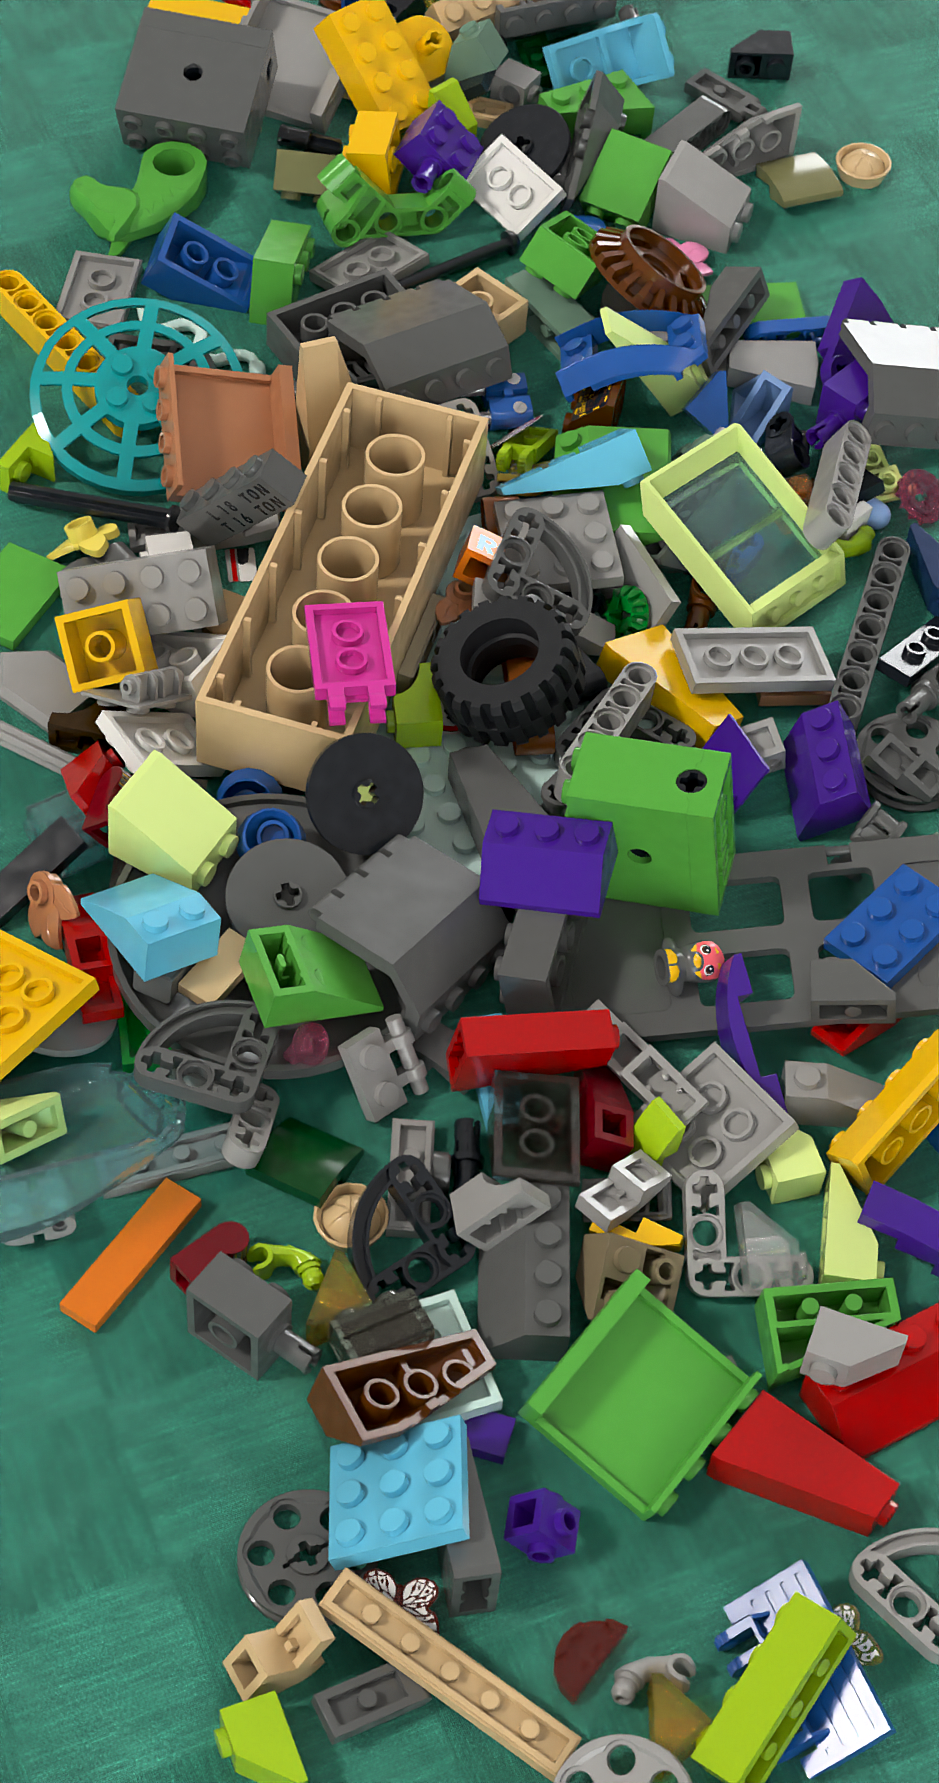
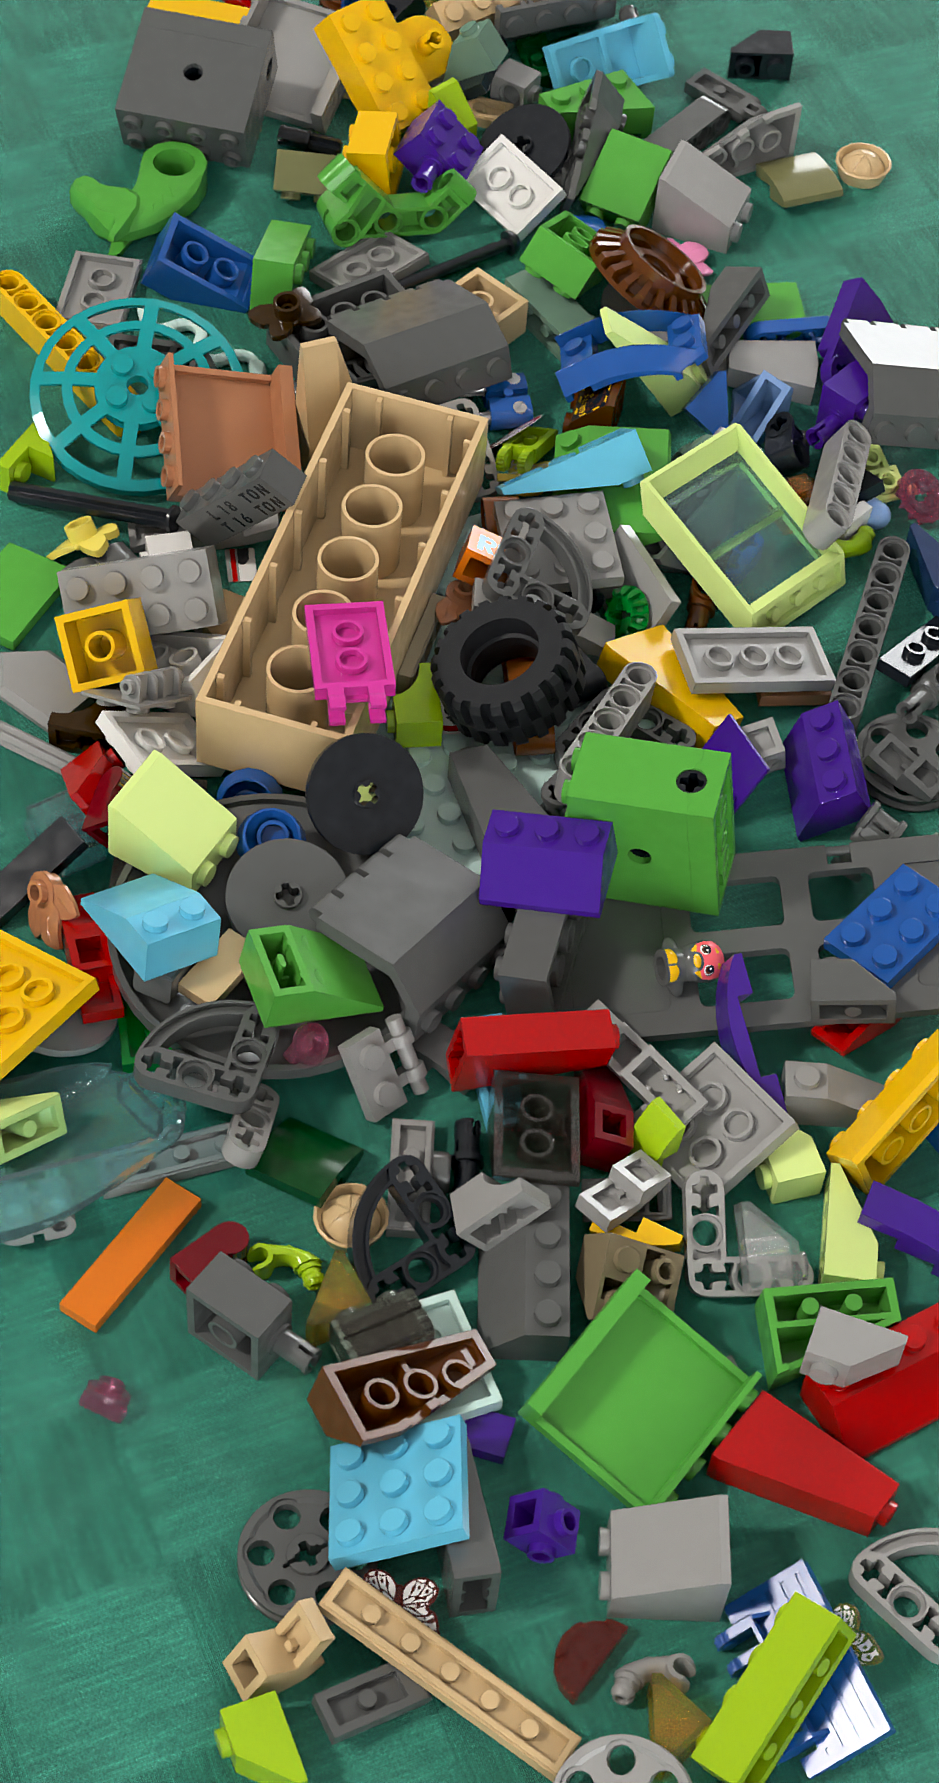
(106, 1398): none -> clear pink plate
(287, 311): none -> dark brown animal
(667, 1560): none -> light grey slope

